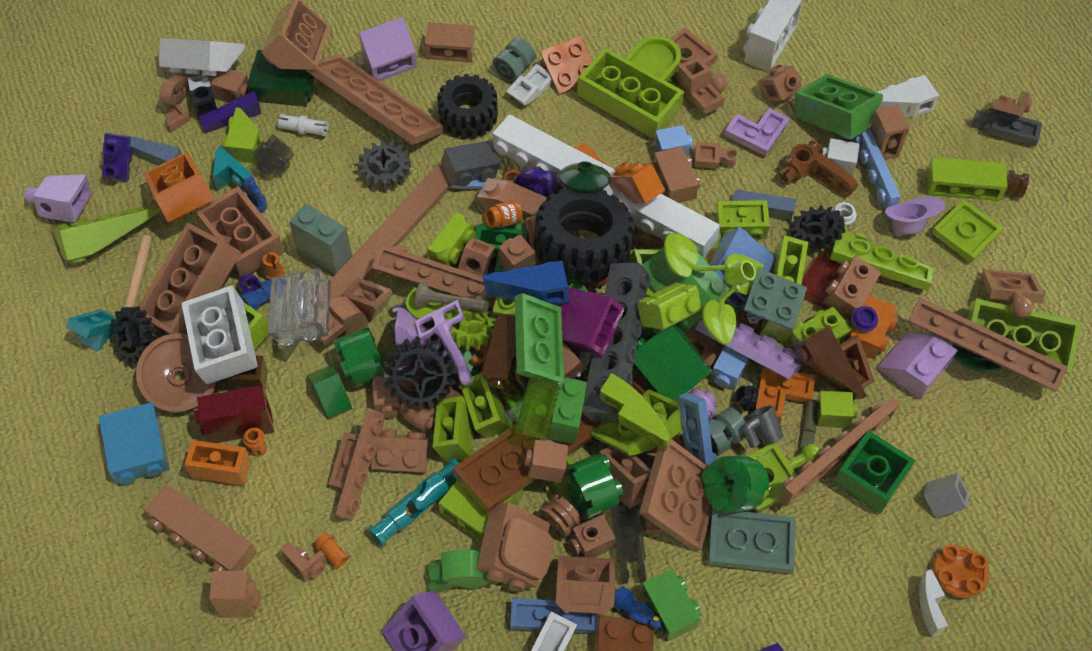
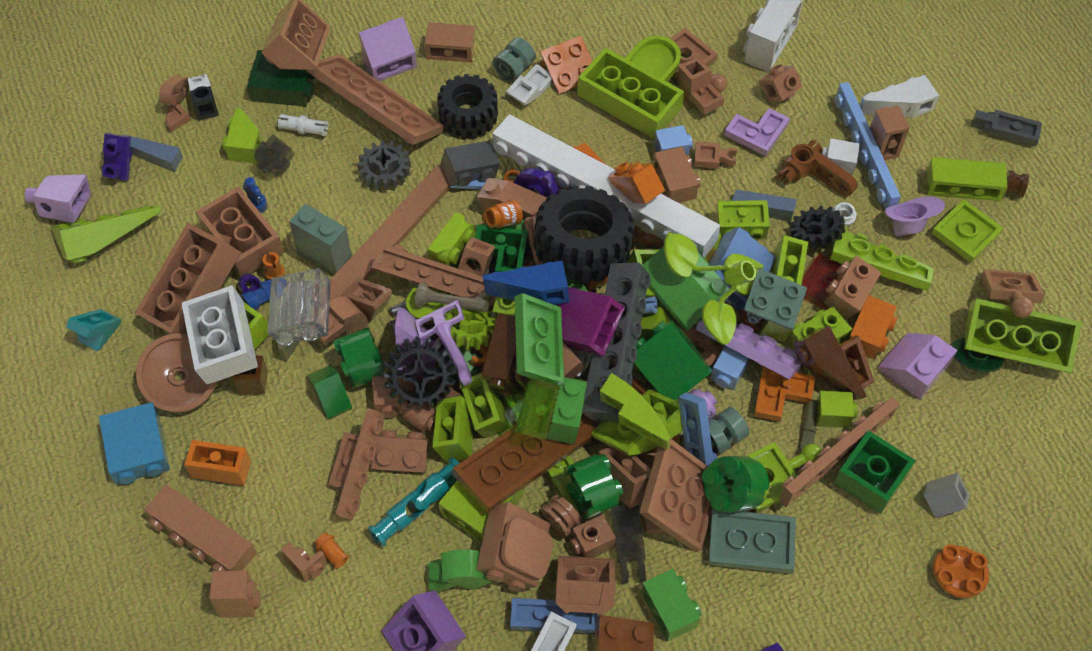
(131, 333): black gear -> none
(138, 271): light nougat bar -> none
(178, 187): orange brick -> none
(198, 55): white slope -> none
(220, 117): dark purple piece -> none
(228, 169): teal slope -> none
(229, 85): nougat brick -> none
(232, 413): dark red brick -> none
(254, 440): orange pin -> none
(516, 254): nougat brick -> none
(546, 460): nougat brick -> none
(584, 177): dark green dish -> none
(641, 613): blue piece -> none
(669, 306): lime brick -> none
(745, 397): black plate -> none
(766, 426): flat silver piece -> none
(837, 106): bright green slope -> none
(864, 319): dark purple plate -> none
(929, 596): white slope -> none
(987, 344): nougat plate -> none
(1008, 104): nougat bracket -> none

